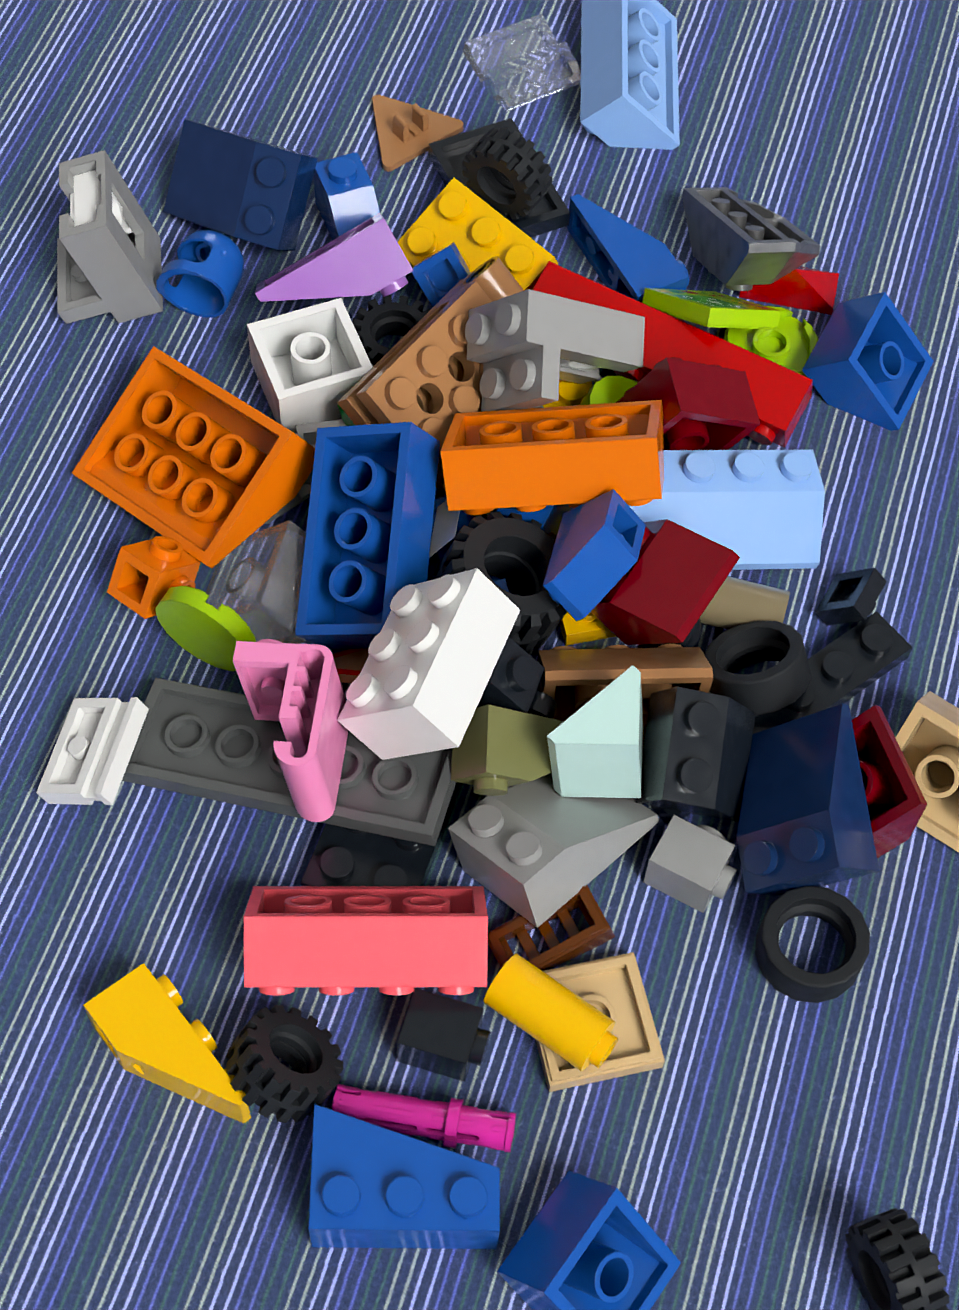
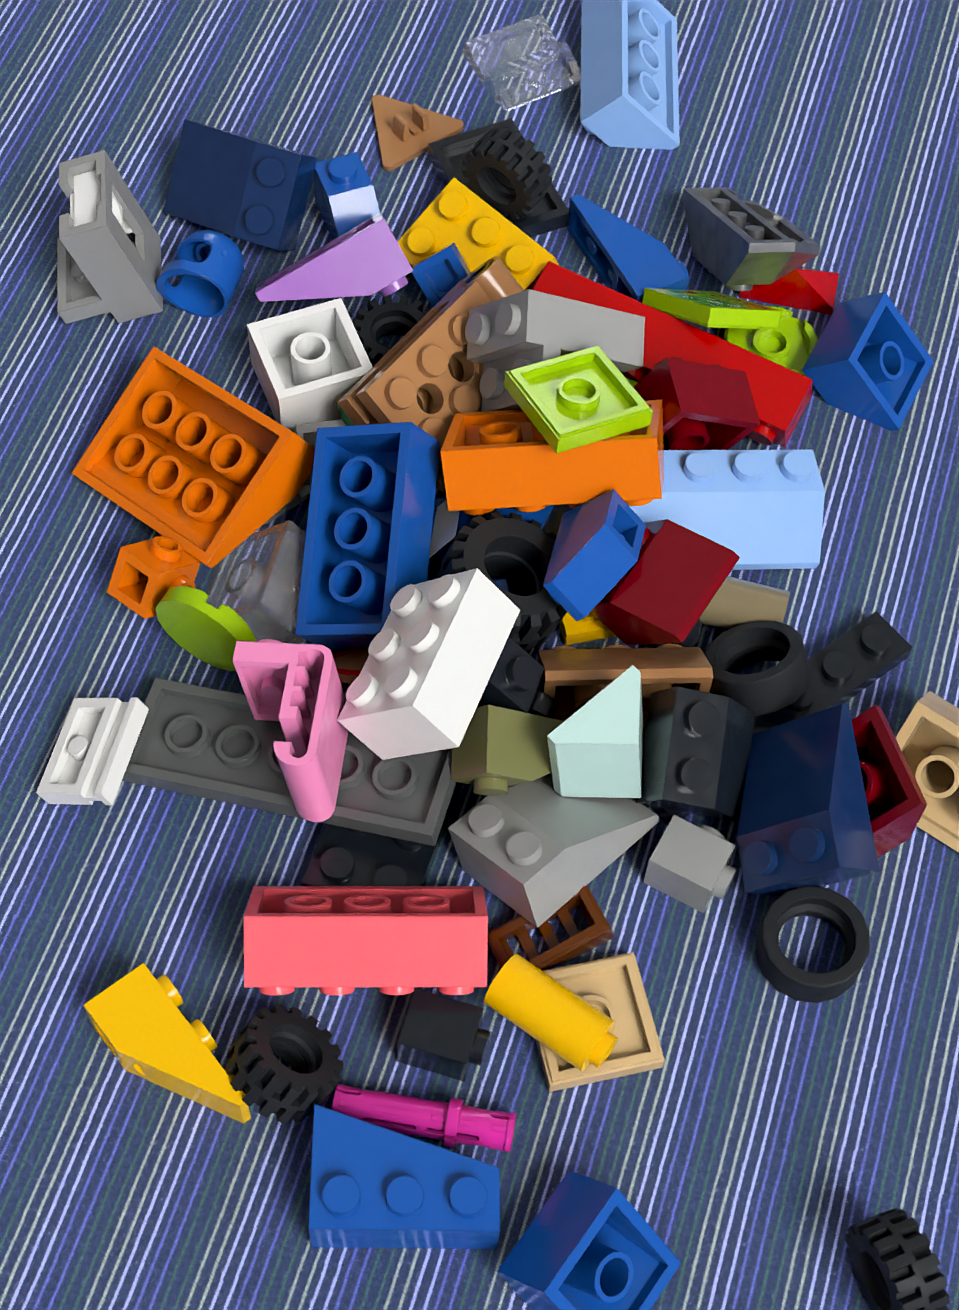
(577, 399): none -> lime tile
(851, 596): black plate -> none

